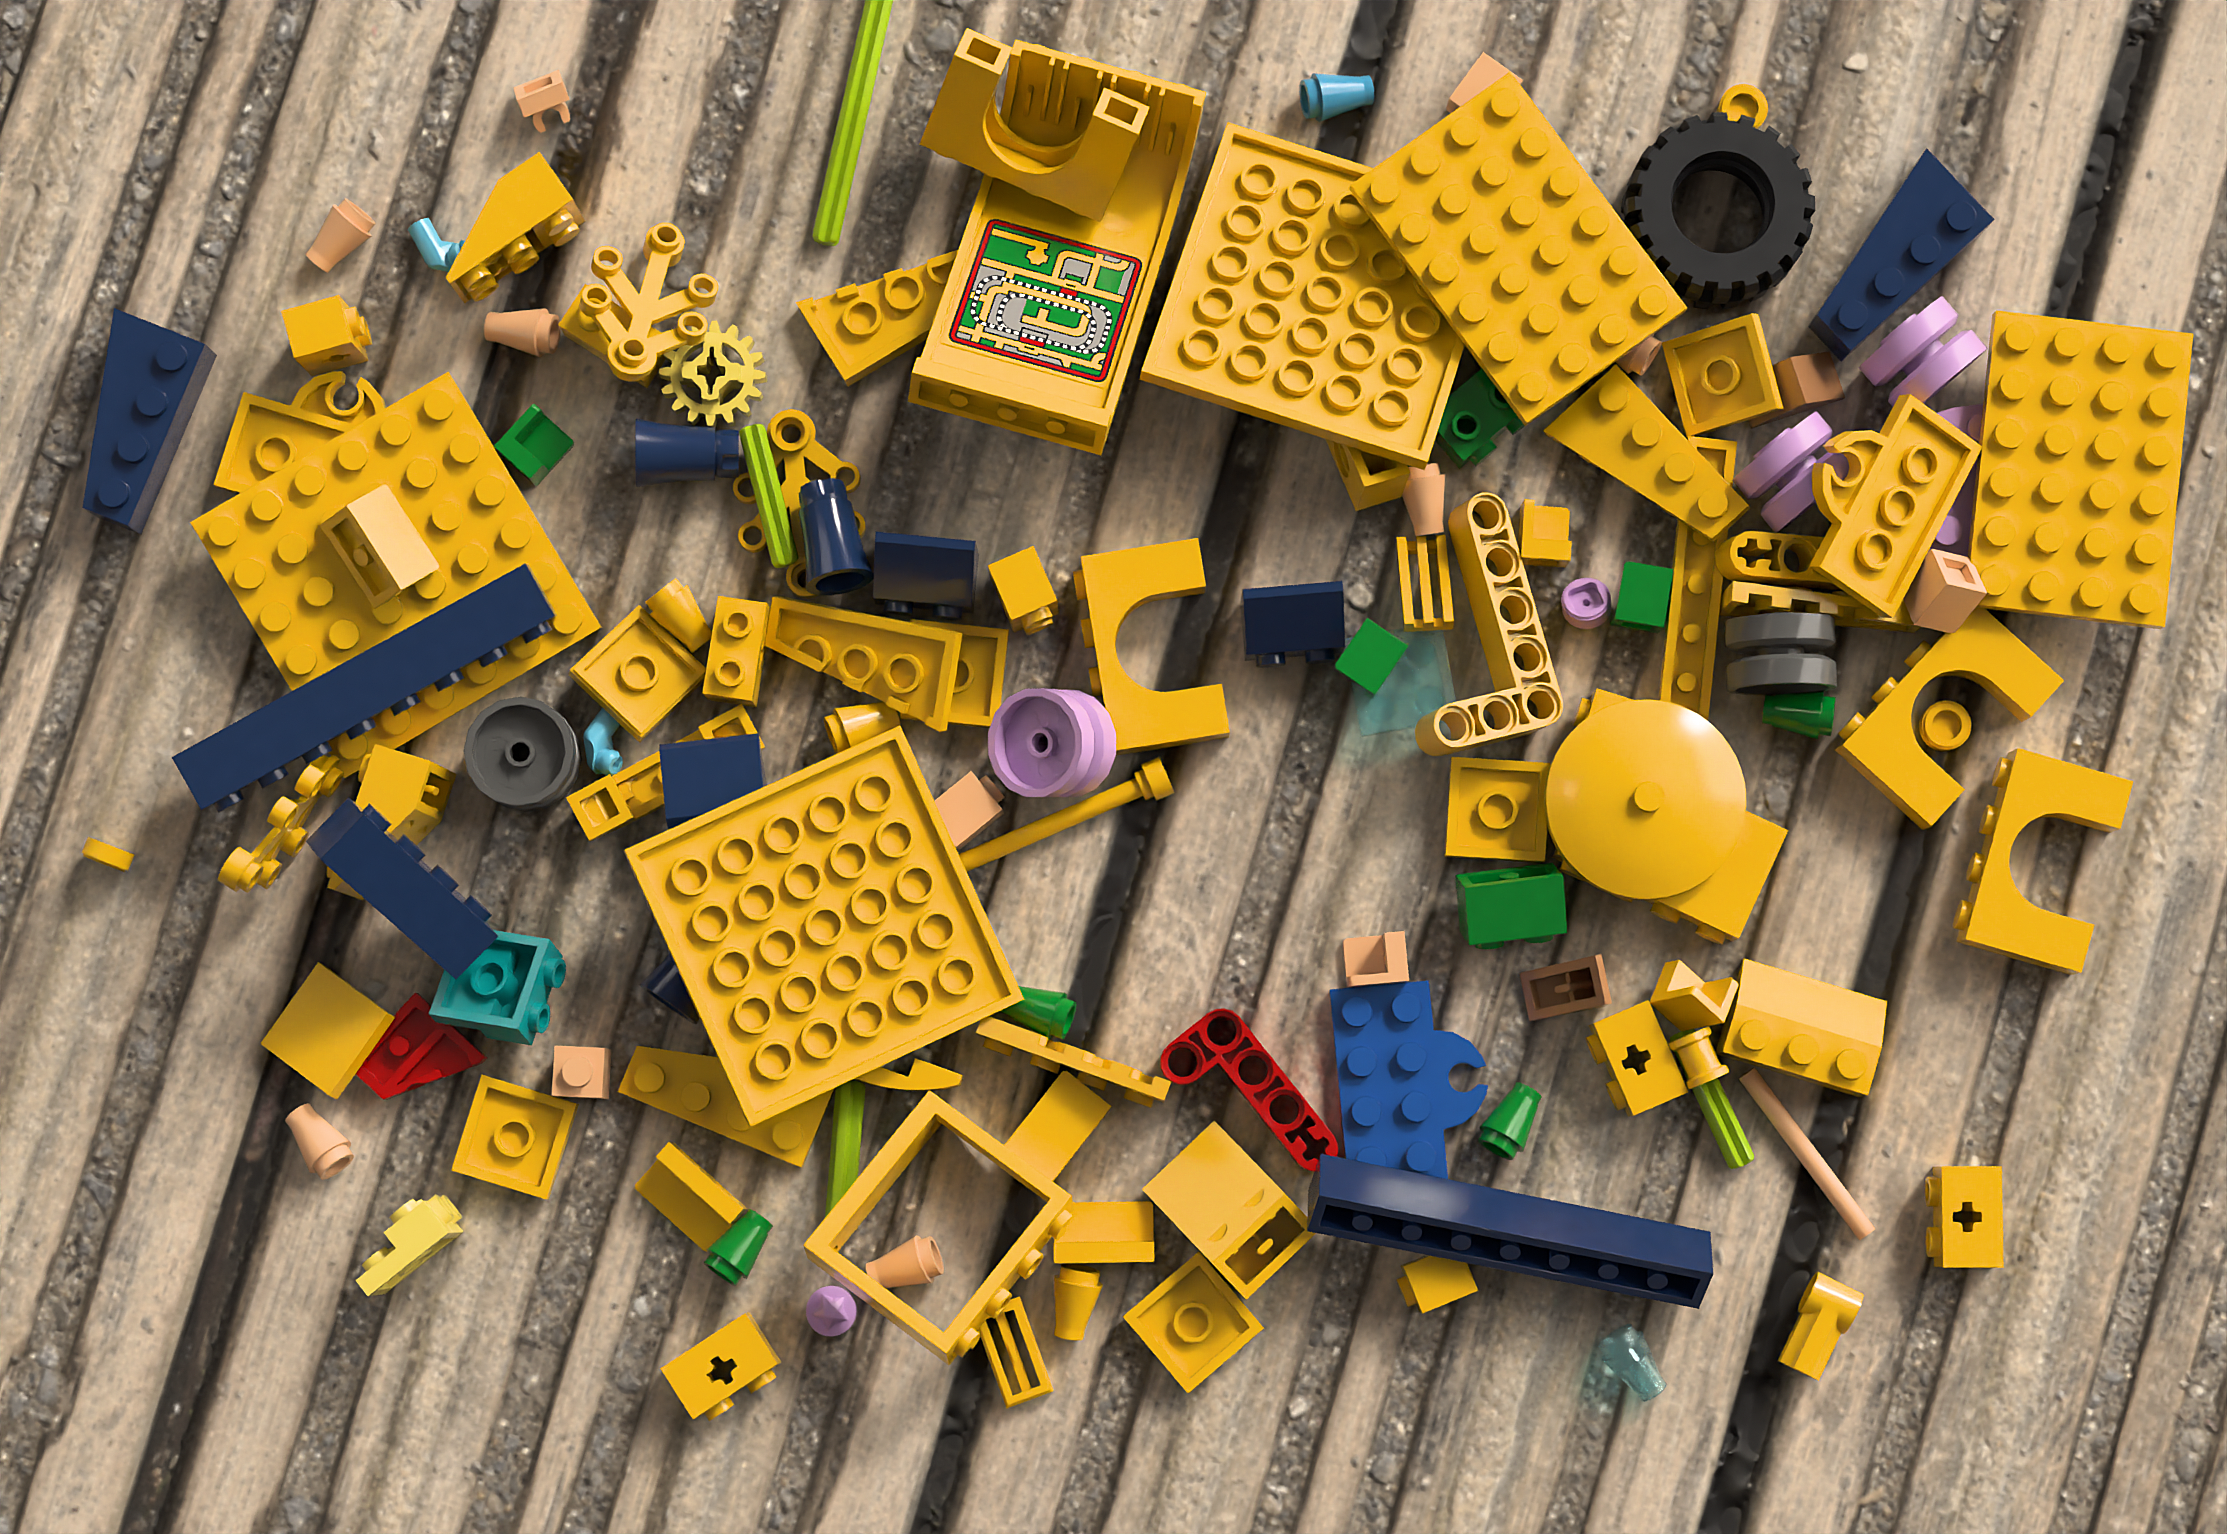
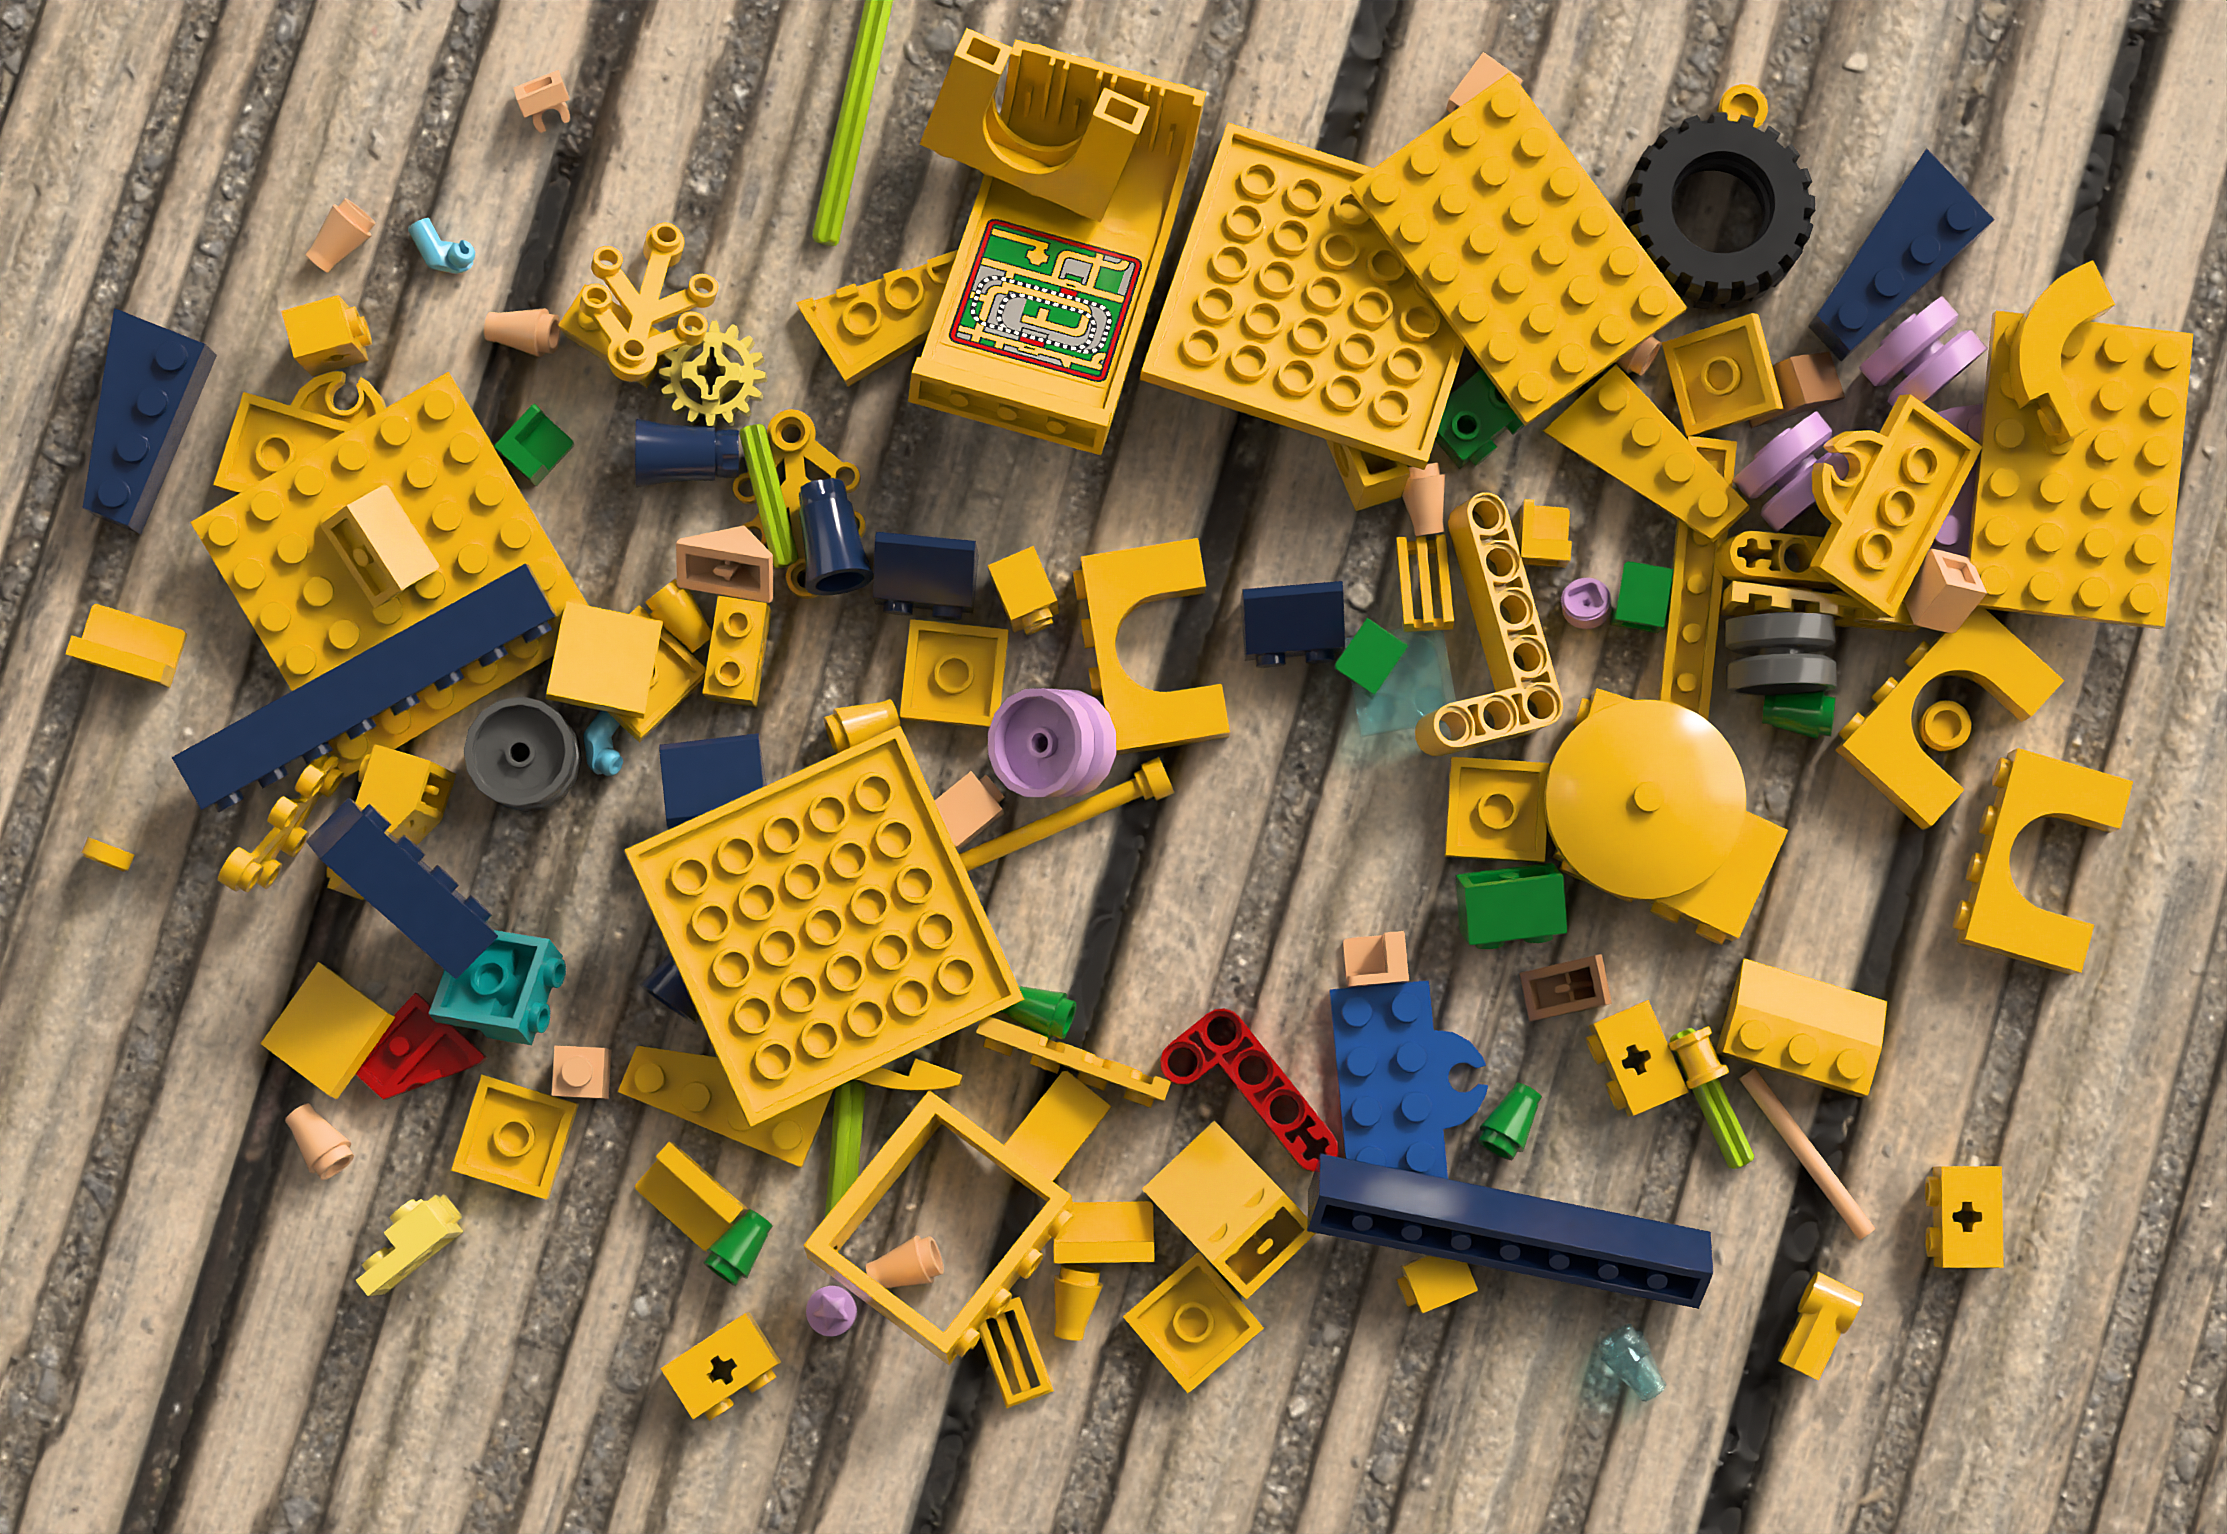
(129, 645): none -> yellow panel
(517, 222): yellow slope -> none
(604, 660): none -> yellow tile
(639, 788): yellow slope -> none
(726, 564): none -> light nougat slope
(885, 657): yellow wing -> none
(1332, 95): dark azure cone -> none
(1689, 1000): yellow panel -> none
(2039, 343): none -> yellow arch

